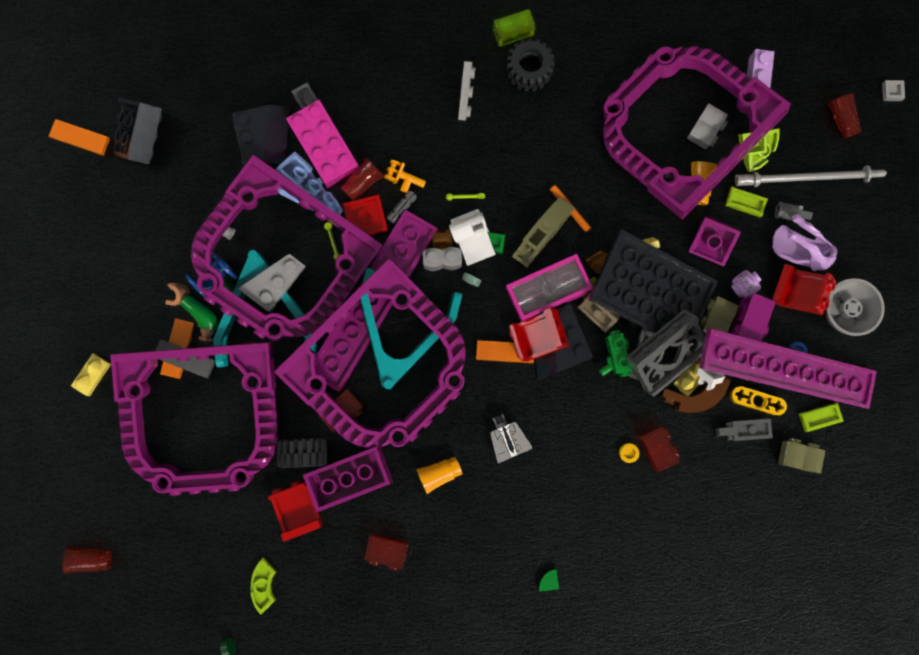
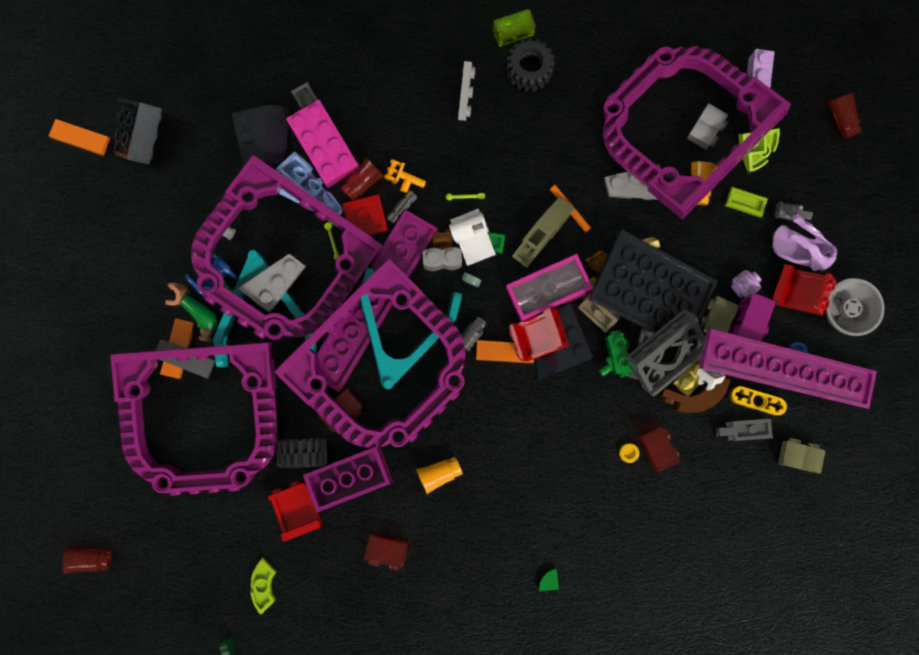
(91, 375): light yellow tile -> none
(473, 333): none -> dark grey hinge
(508, 439): light grey torso -> none
(627, 186): none -> light grey wing
(714, 240): magenta slope -> none
(756, 179): light grey bar -> none
(821, 417): lime tile -> none
(893, 90): light grey tile -> none

